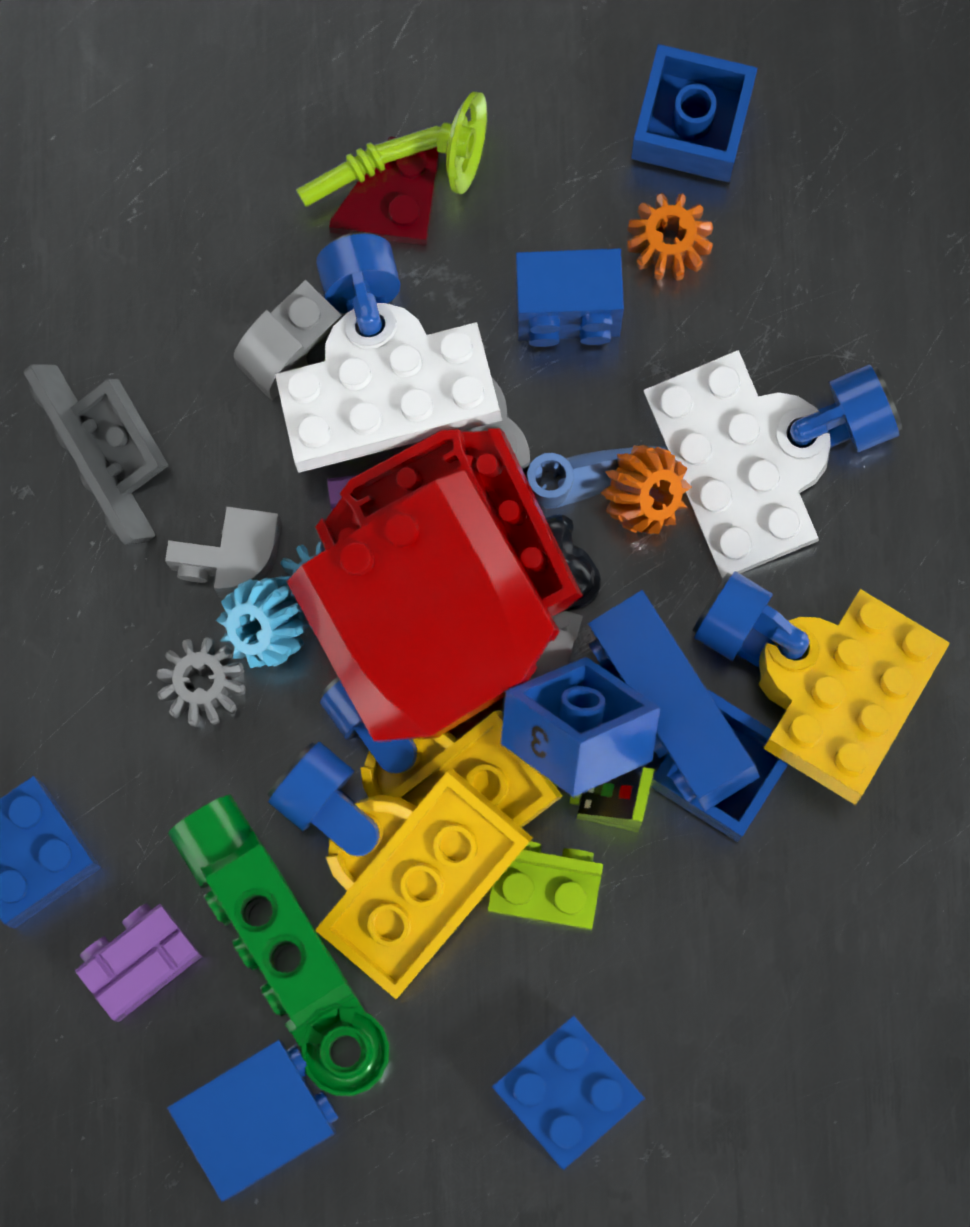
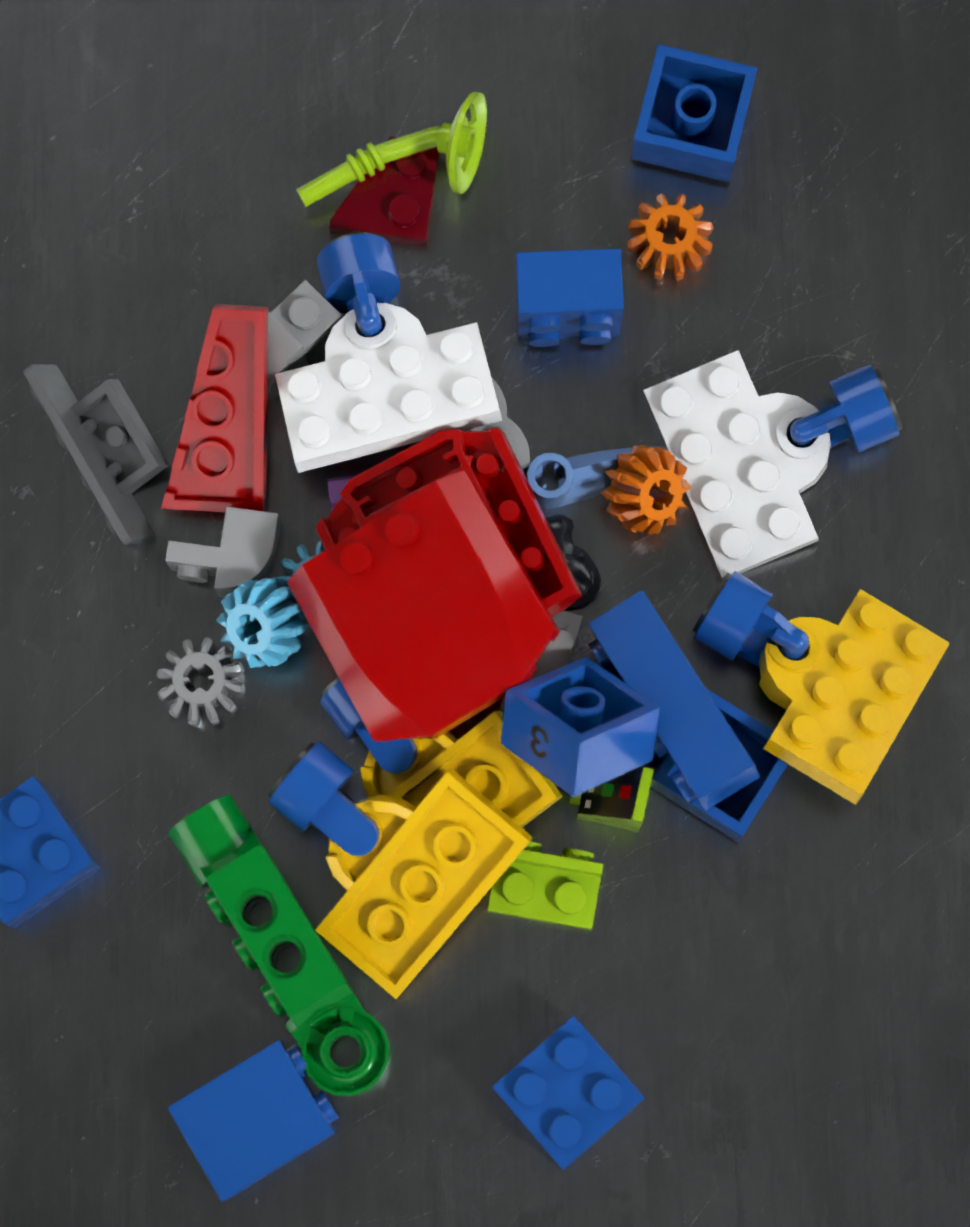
(137, 961): medium lavender brick -> none
(225, 423): none -> red wing

